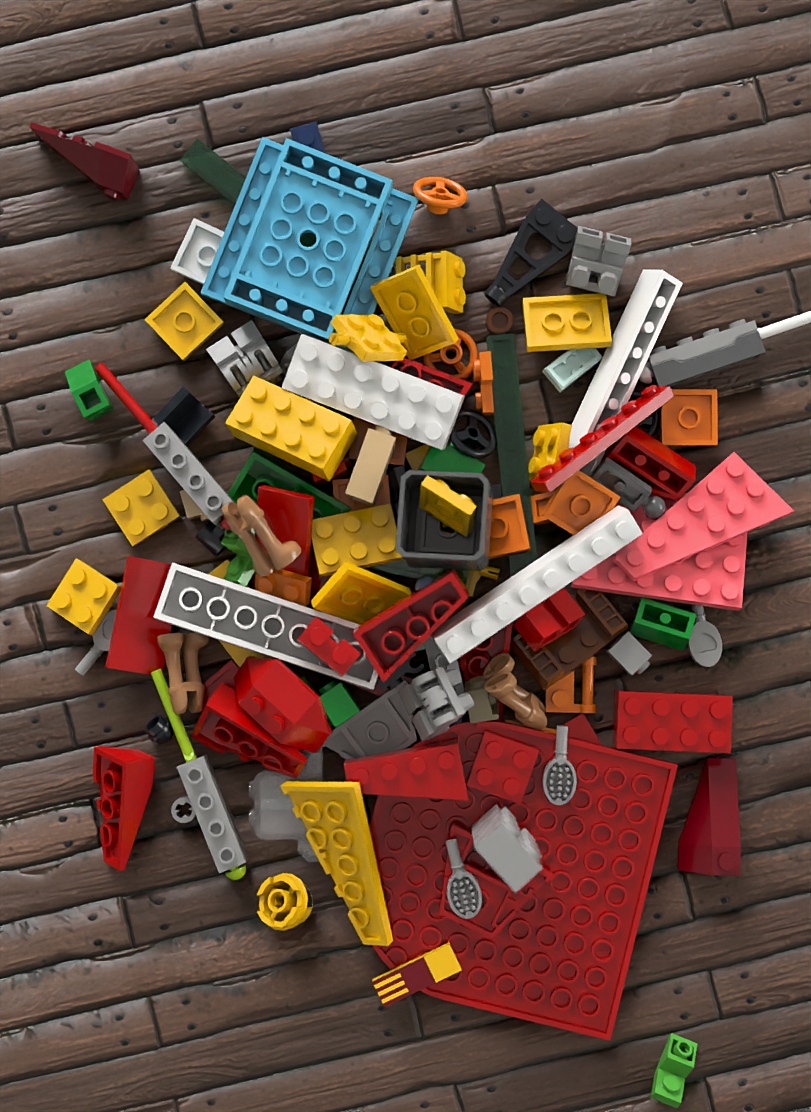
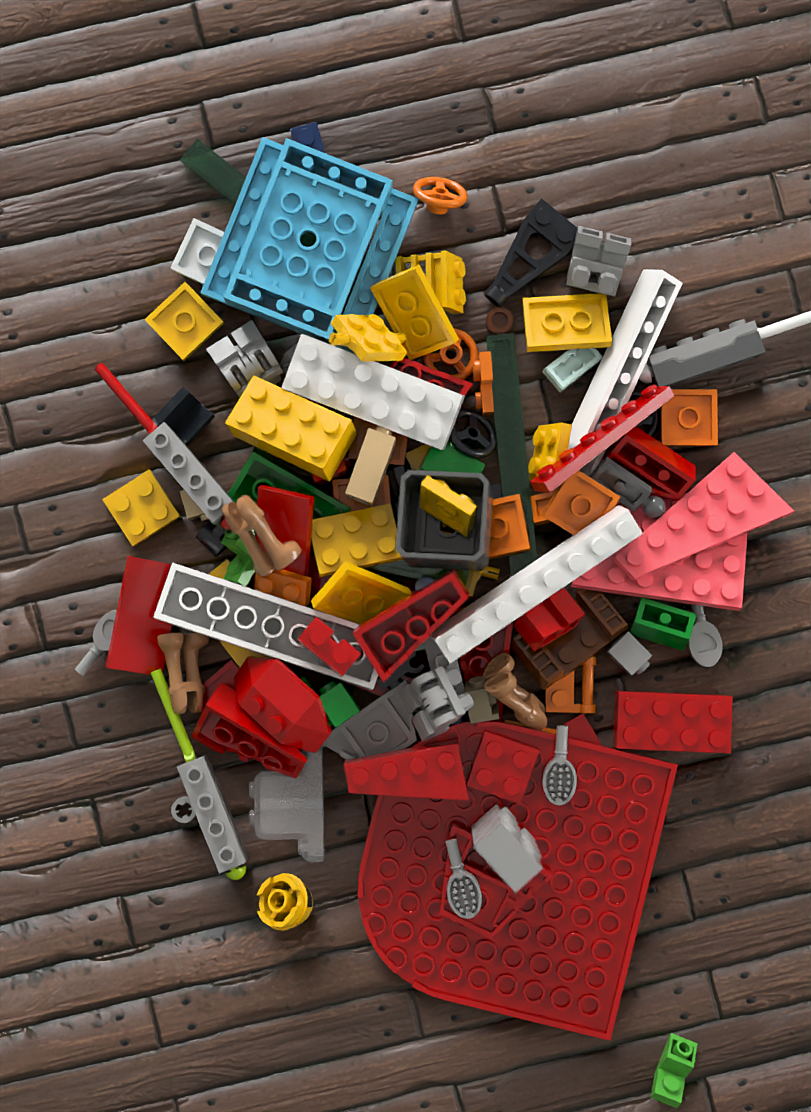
(84, 597): yellow plate -> none
(88, 391): green slope -> none
(101, 164): dark red wedge -> none
(124, 787): red wedge -> none
(159, 729): black plate -> none
(344, 847): yellow wing -> none
(416, 974): tile -> none
(712, 826): dark red wedge -> none

